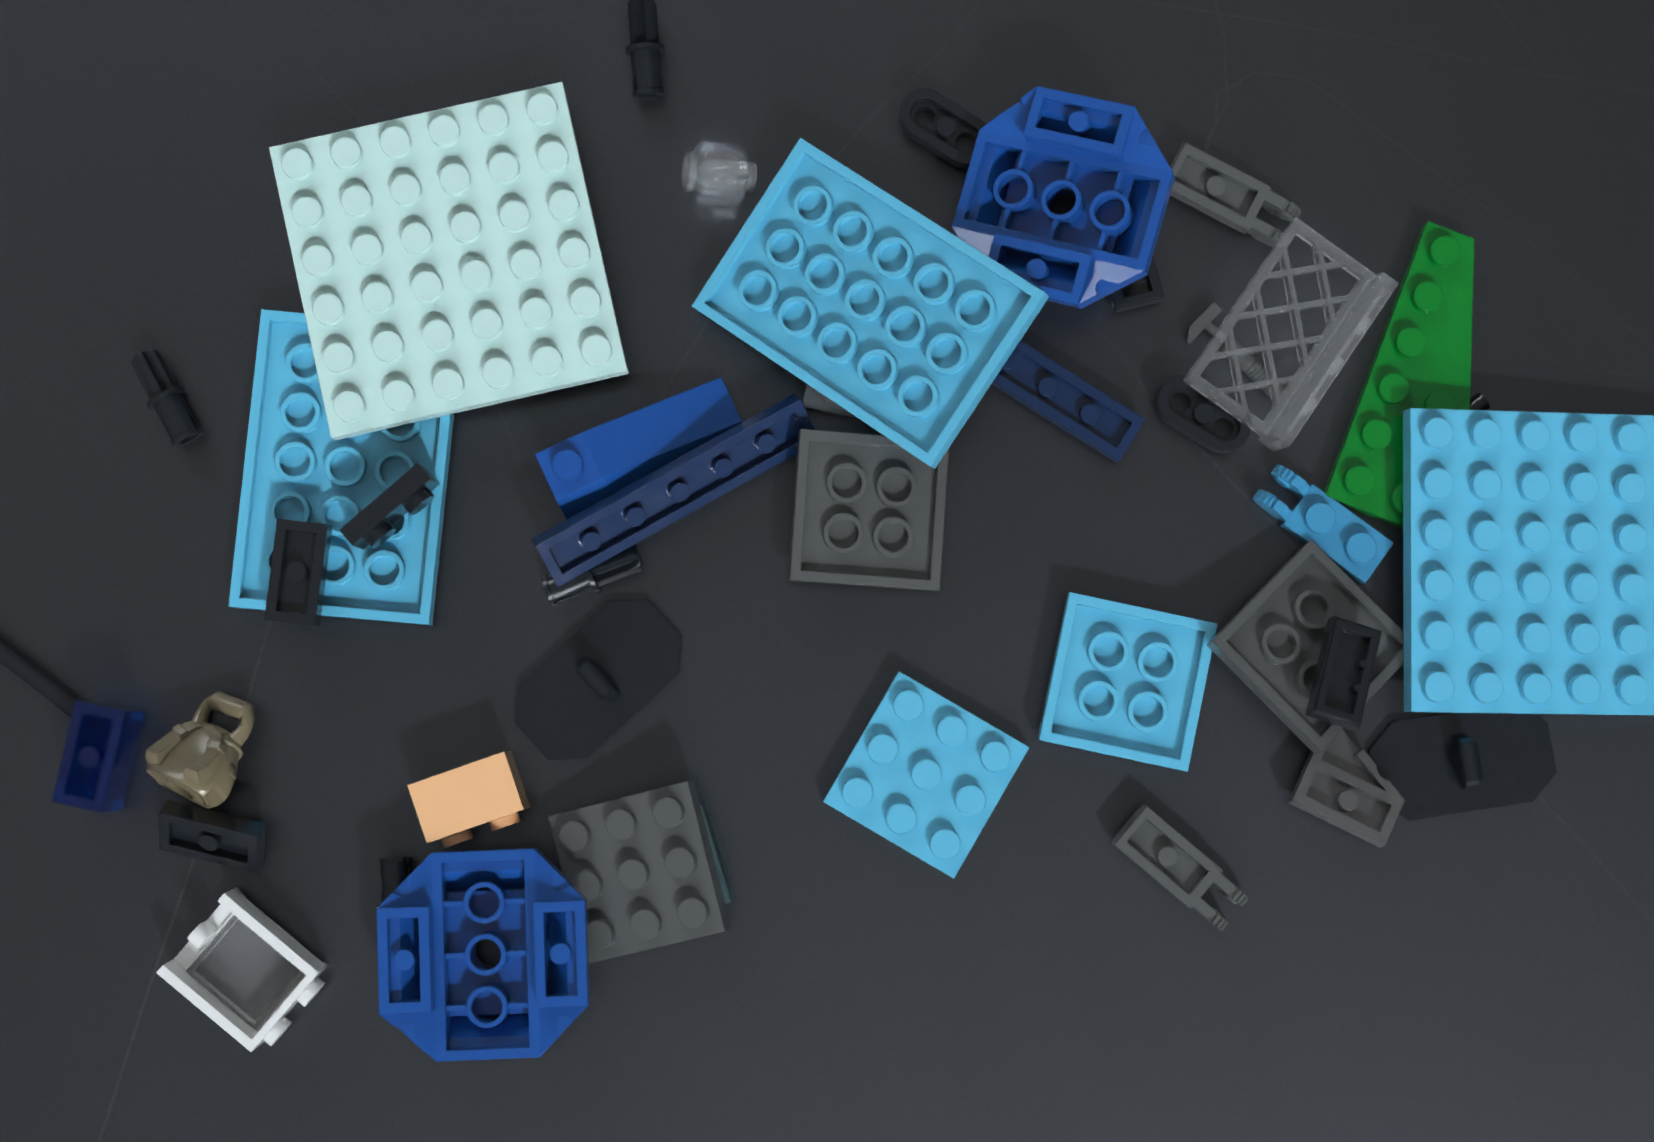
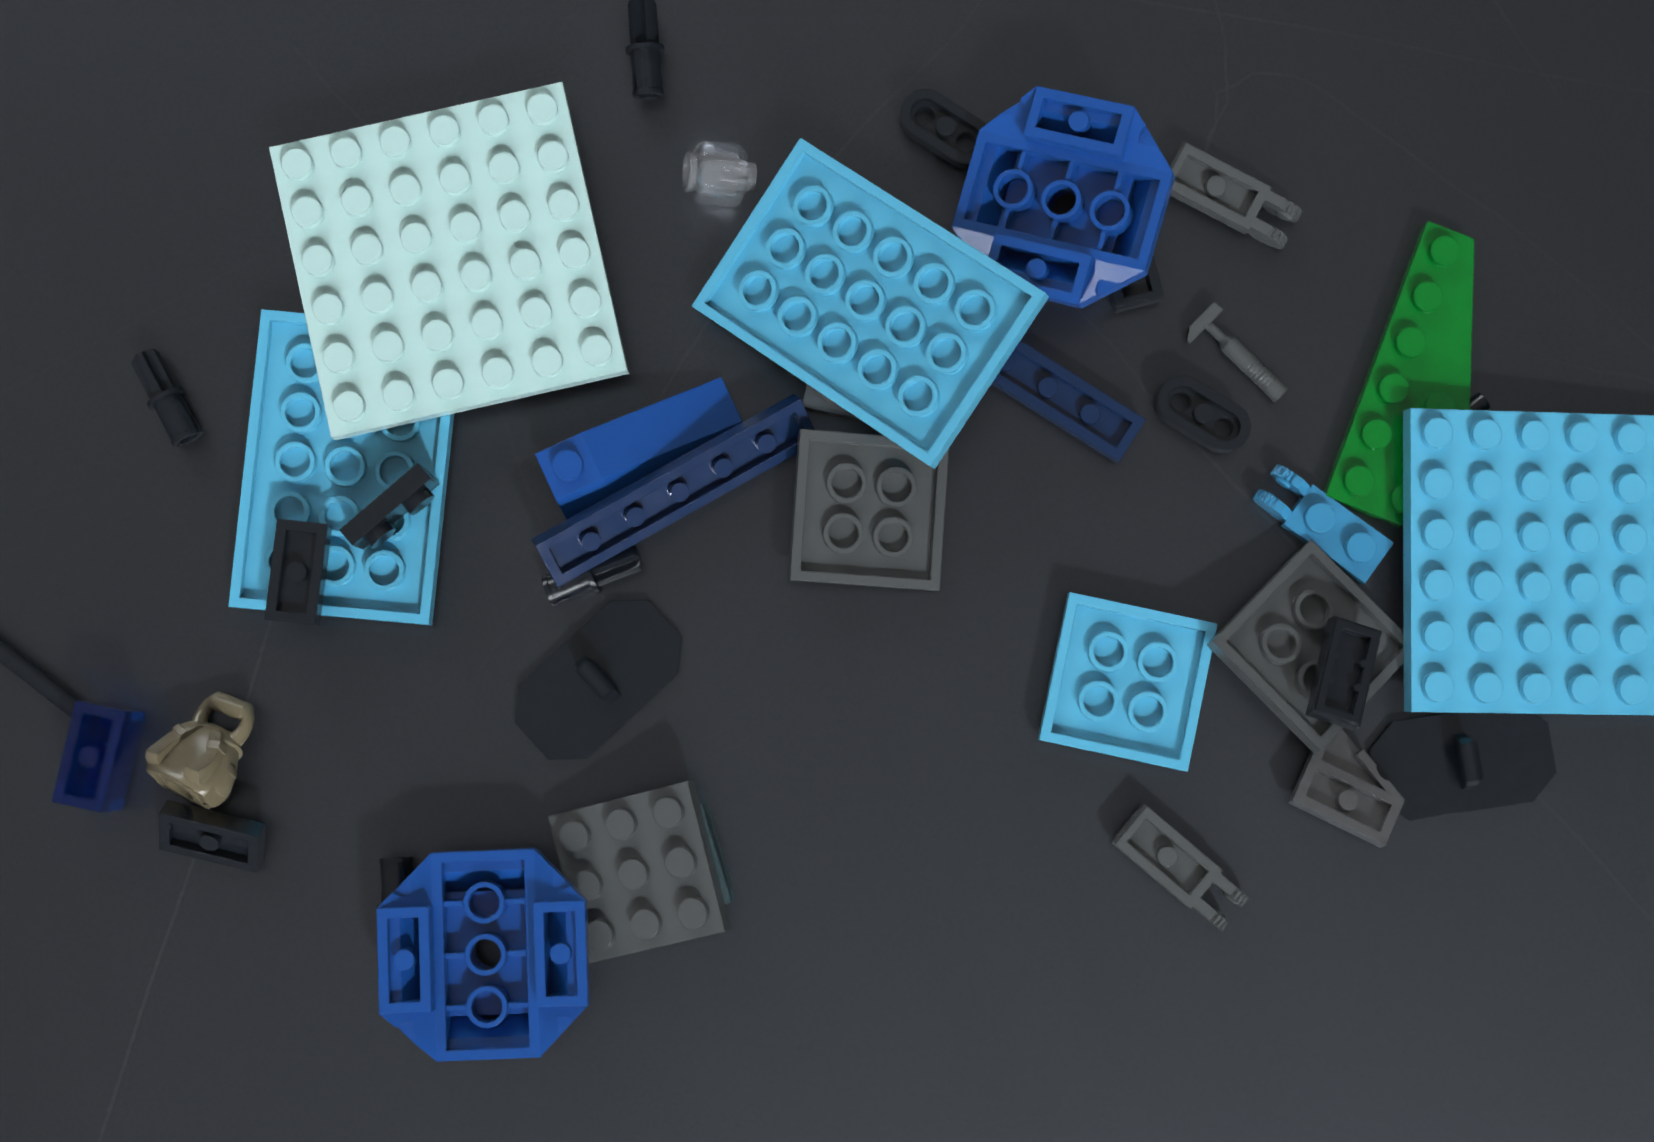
(244, 971): window -> none
(468, 798): light nougat brick -> none
(926, 774): medium azure plate -> none
(1326, 357): clear fence -> none

